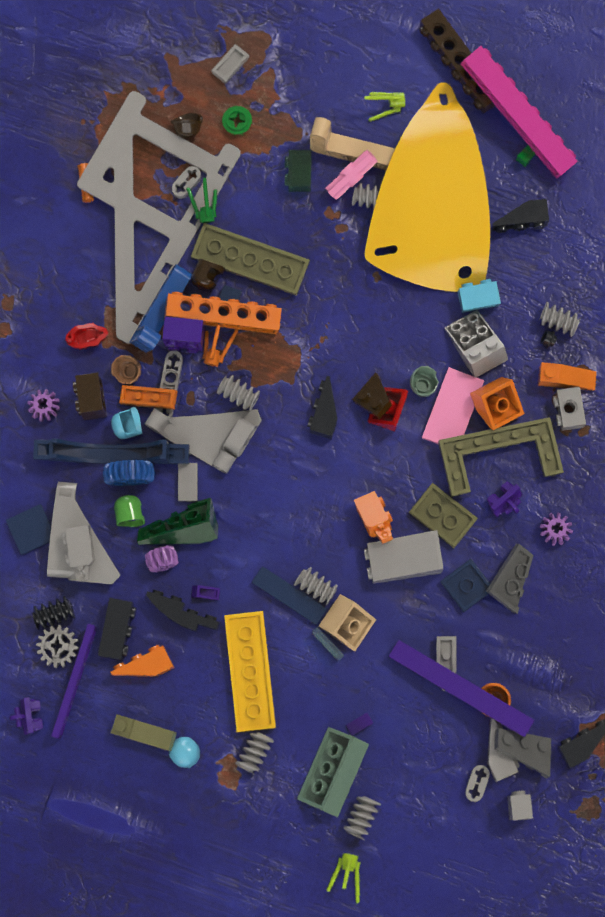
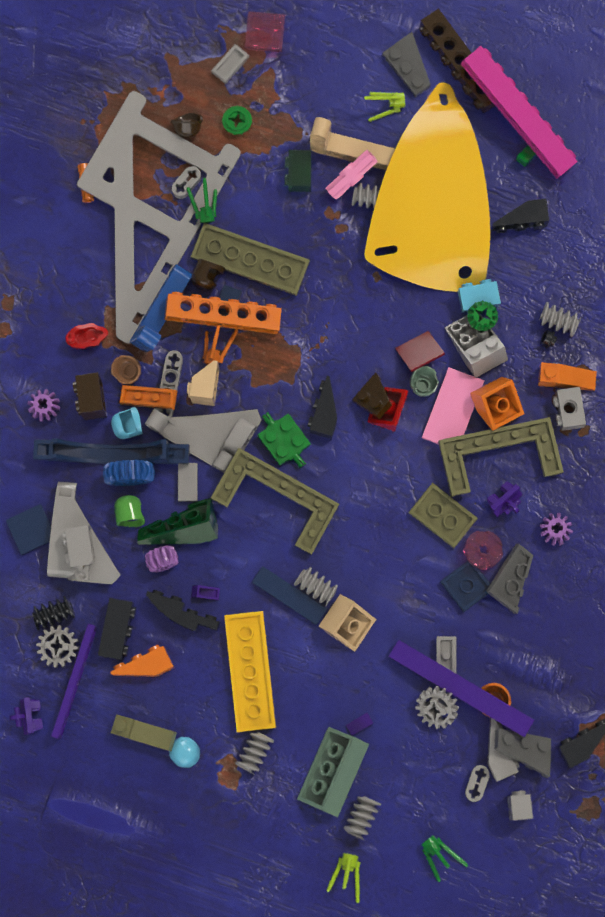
(183, 334): dark purple brick -> none
(204, 385): none -> tan slope
(238, 392): light grey piece -> none
(265, 31): none -> clear pink plate
(284, 440): none -> green plate
(320, 505): none -> olive plate
(332, 649): clear light blue tile -> none
(374, 516): orange hinge -> none
(404, 557): light grey slope -> none
(408, 65): none -> dark grey wing
(419, 351): none -> piece
(432, 847): none -> green plant
(437, 707): none -> light grey gear
(479, 559): none -> clear pink plate
(484, 324): none -> green gear

